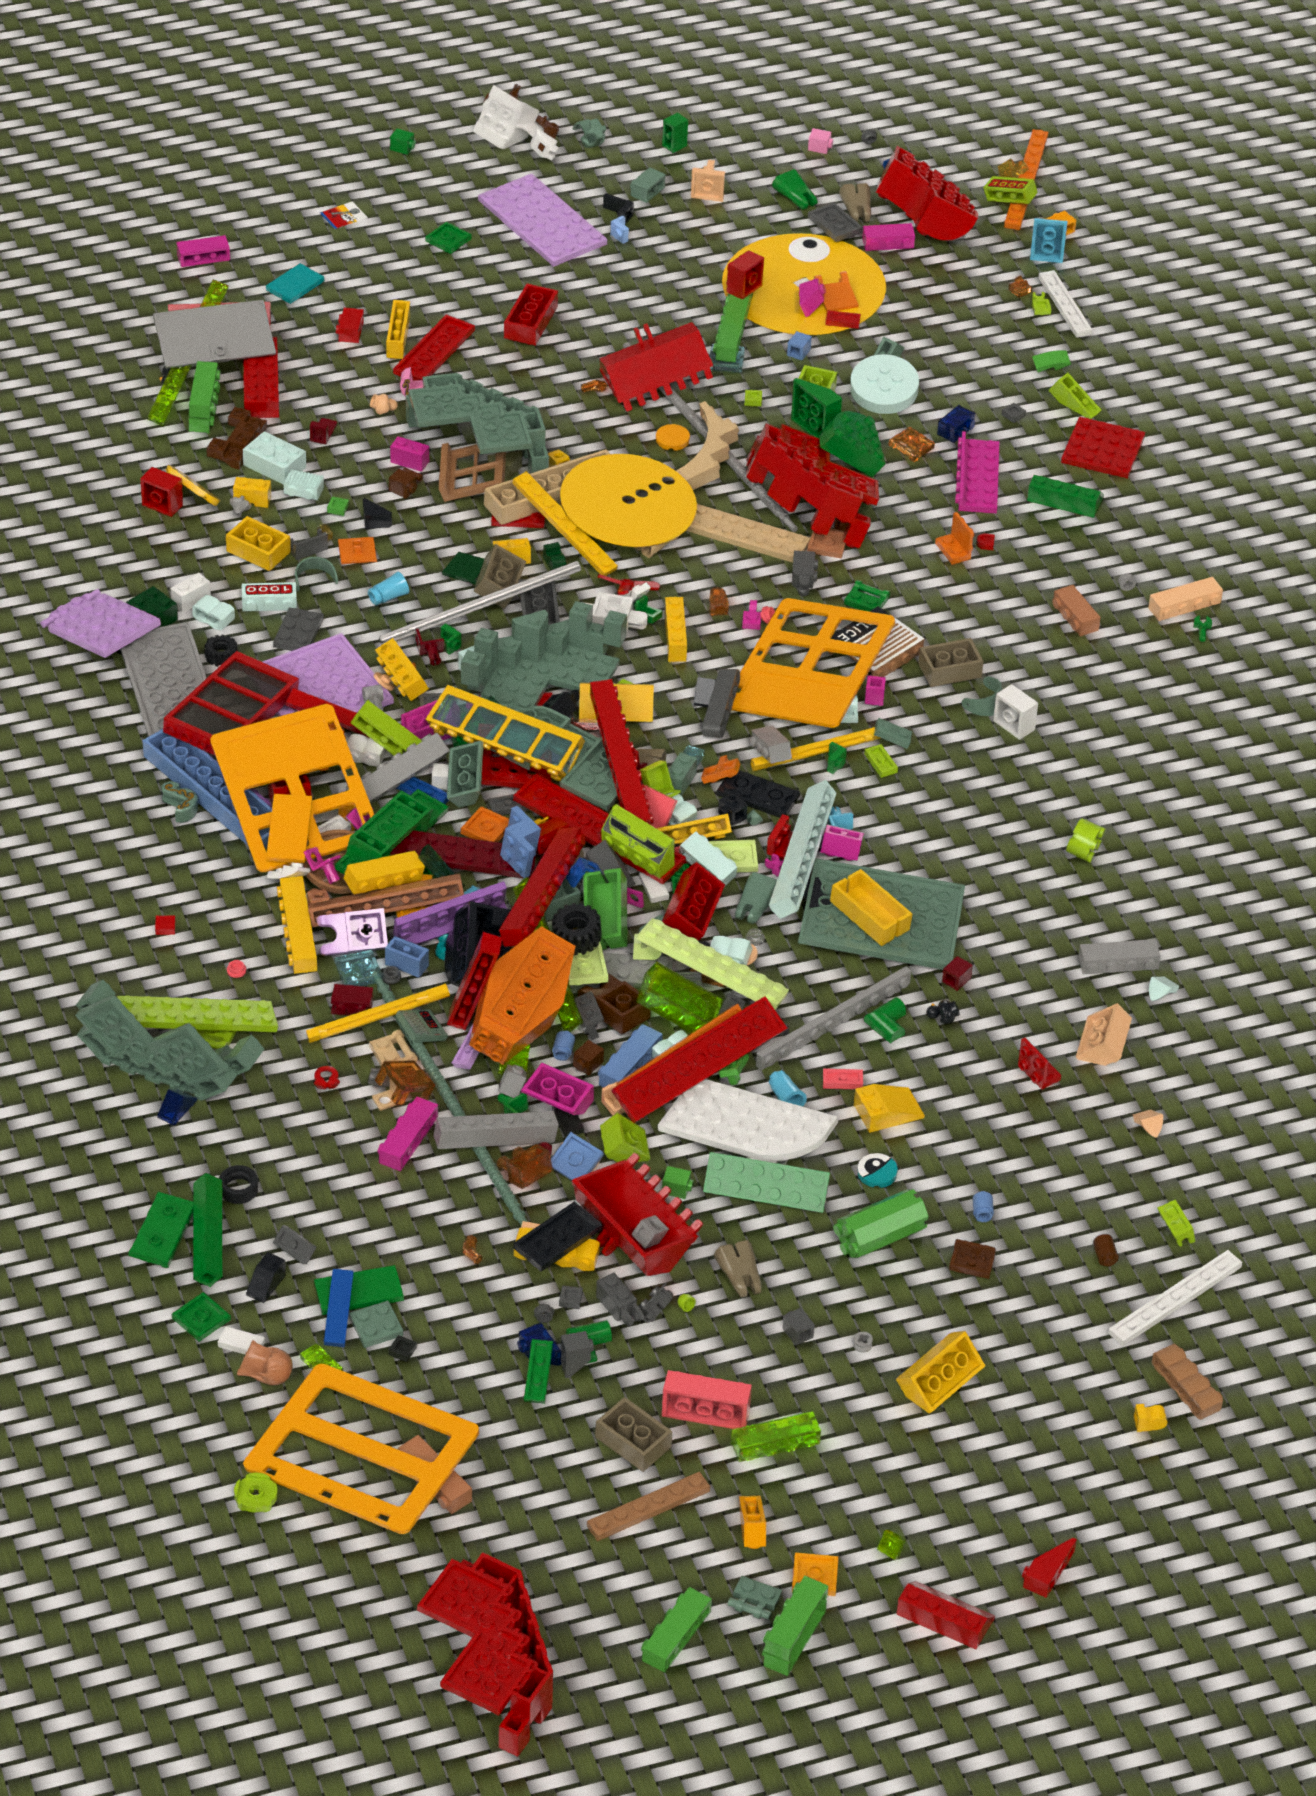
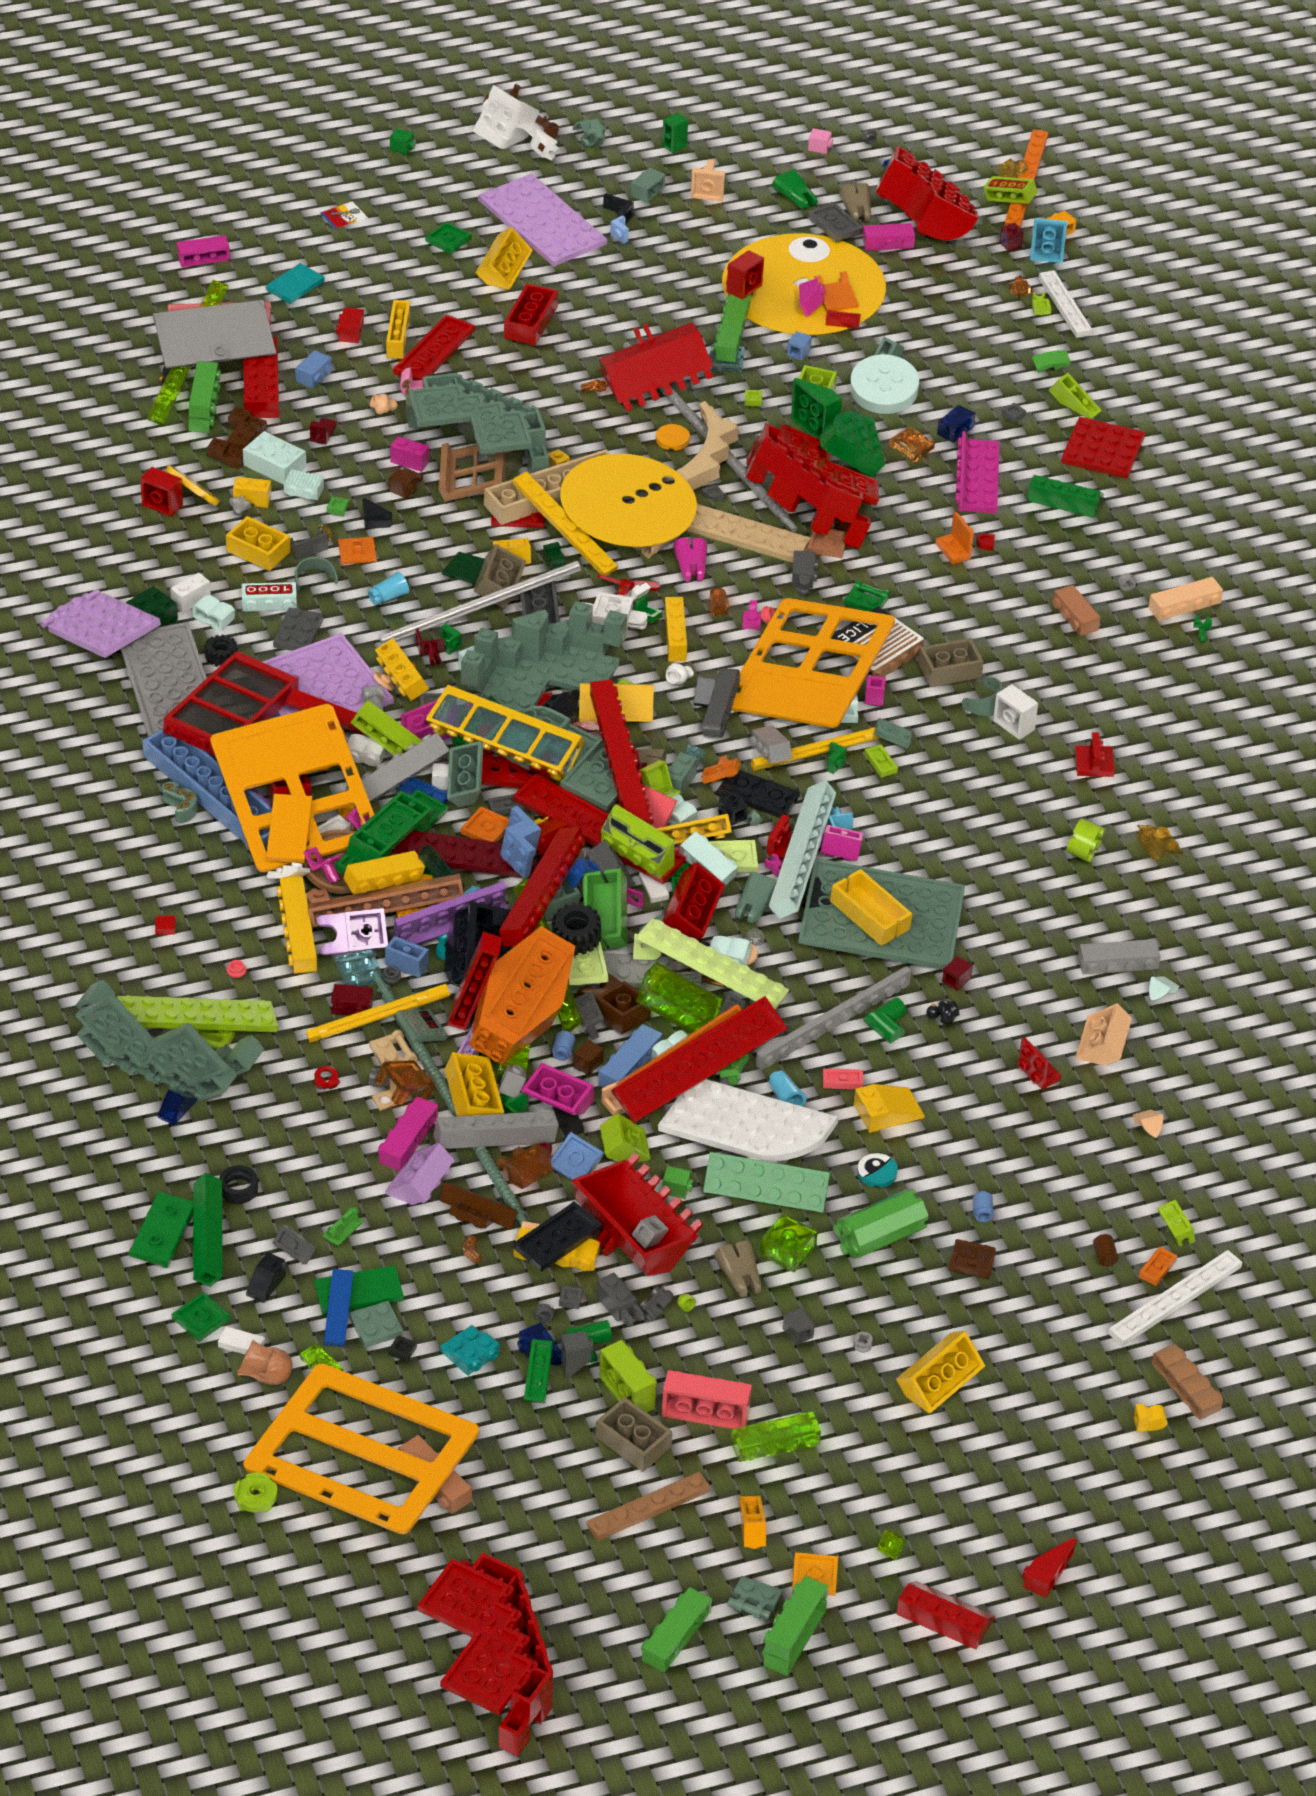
(313, 369): none -> medium blue brick
(343, 1227): none -> bright green hinge
(421, 1174): none -> lavender slope
(471, 1349): none -> teal plate
(472, 1085): none -> yellow brick
(476, 1208): none -> reddish brown bracket
(504, 259): none -> yellow slope
(627, 1376): none -> lime brick
(678, 674): none -> white animal
(693, 560): none -> dark pink piece
(713, 493): none -> dark grey tile
(788, 1242): none -> clear neon green brick
(1011, 236): none -> dark red brick
(1094, 759): none -> red bracket
(1157, 840): none -> clear yellow hinge
(1157, 1266): none -> orange plate

